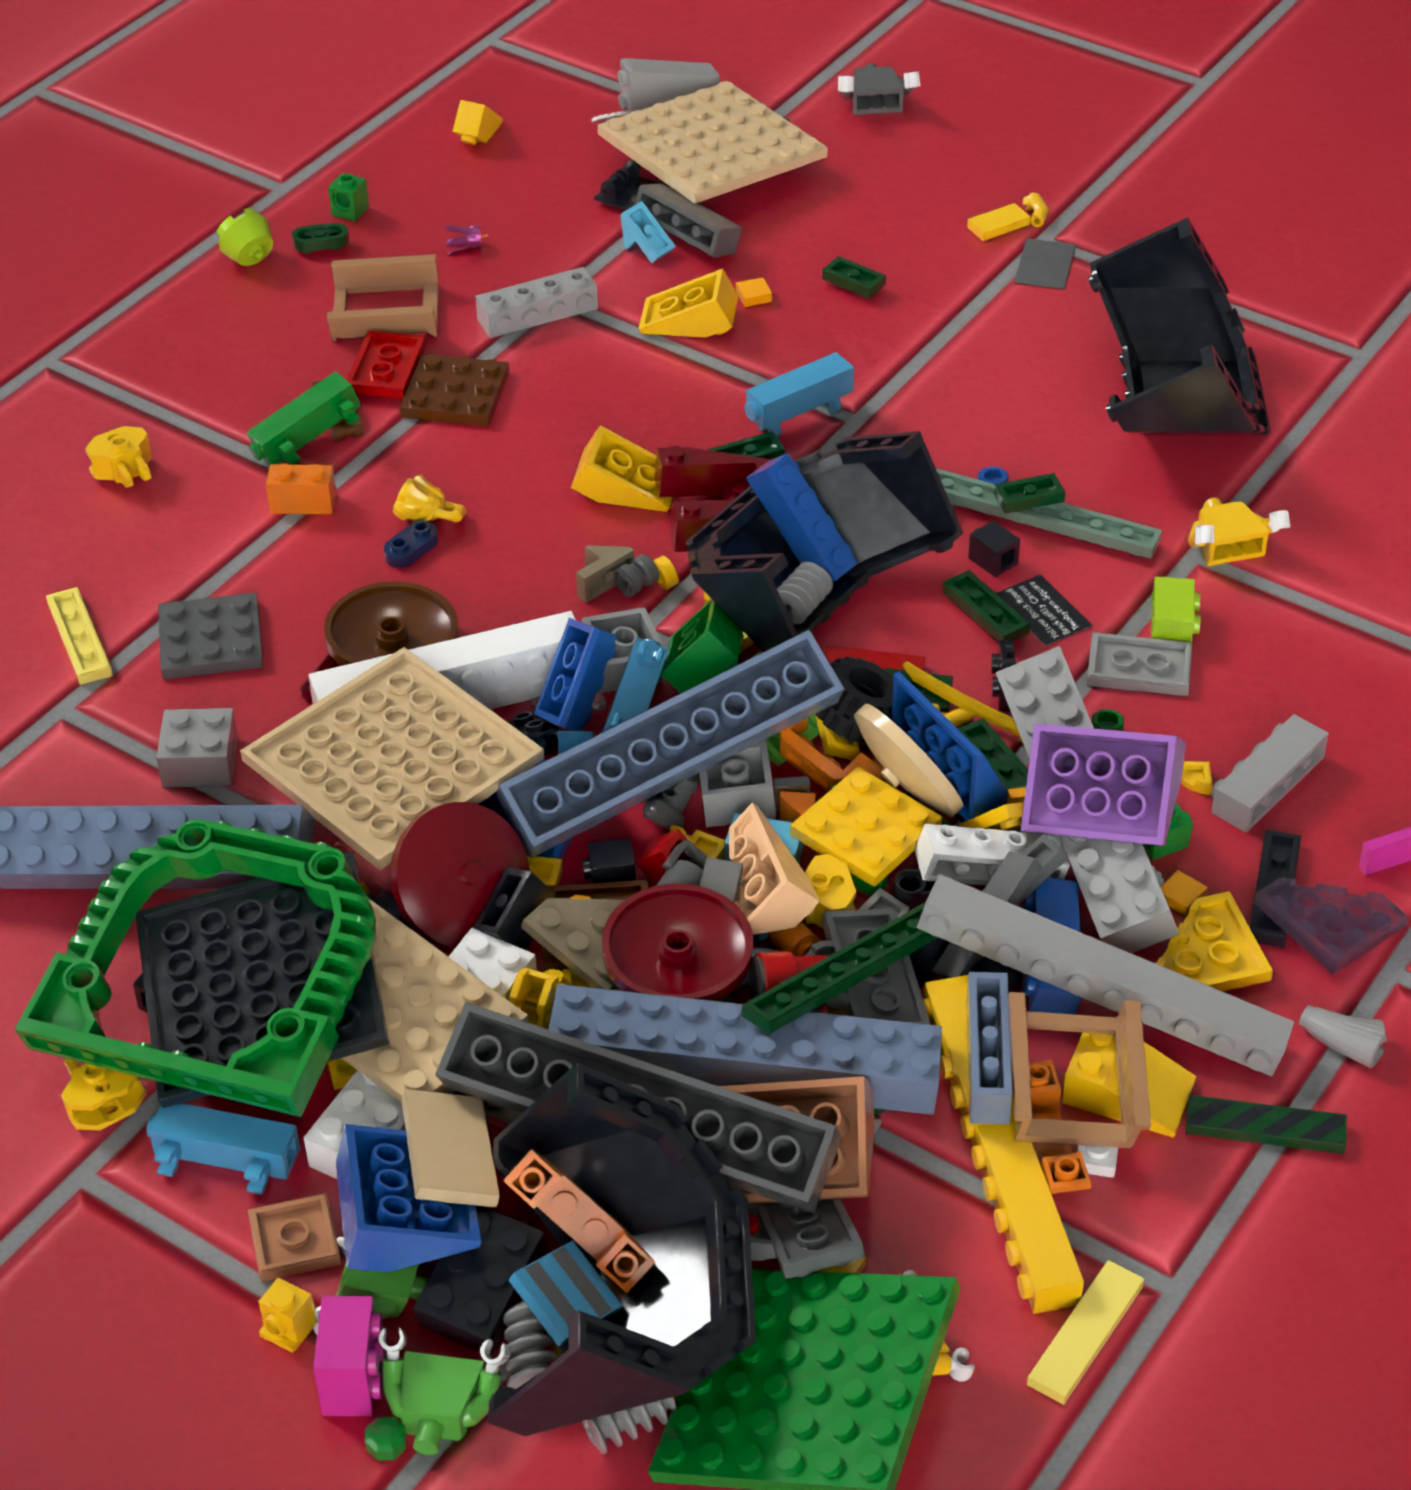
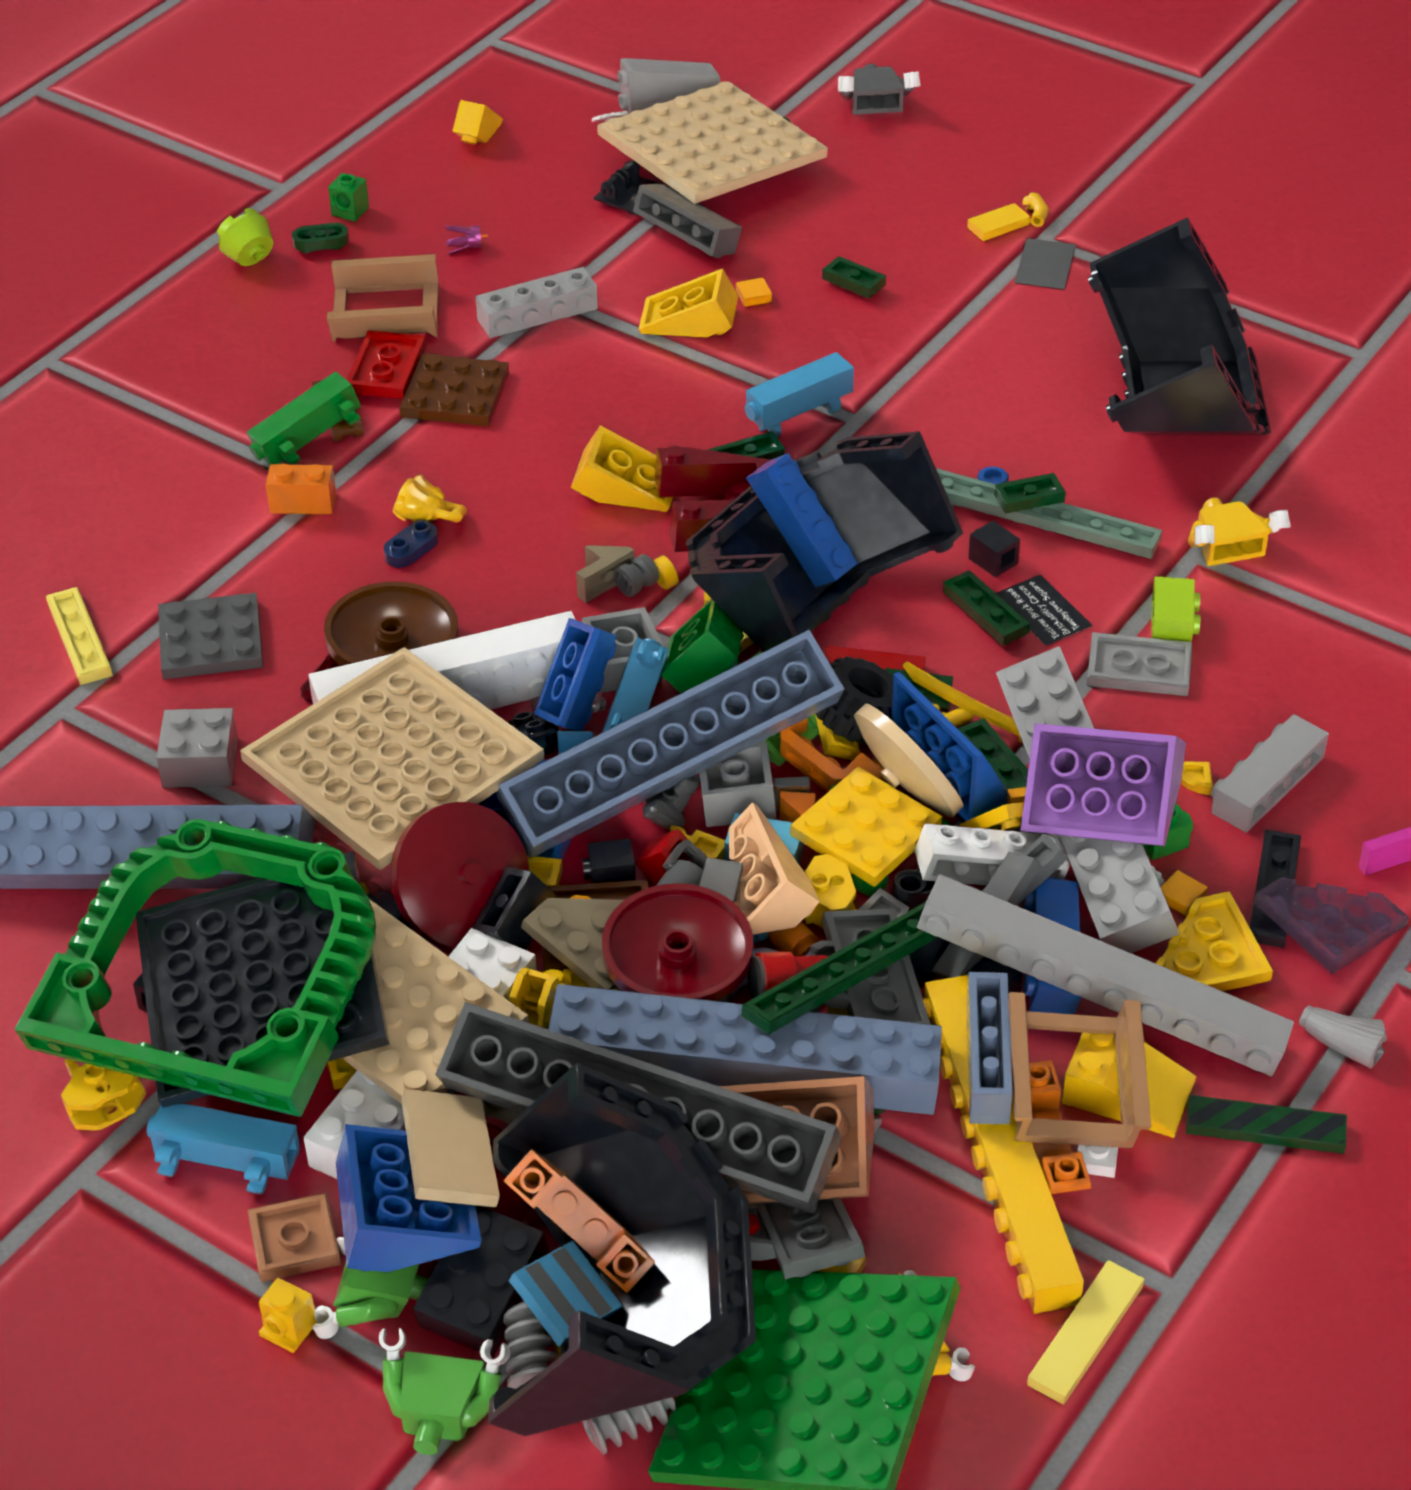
(121, 457): yellow hinge -> none
(348, 1356): dark pink brick -> none
(385, 1438): green tile -> none
(643, 229): medium azure slope -> none
(804, 590): light grey piece -> none
(1000, 661): black wing -> none
(1108, 720): green tile -> none

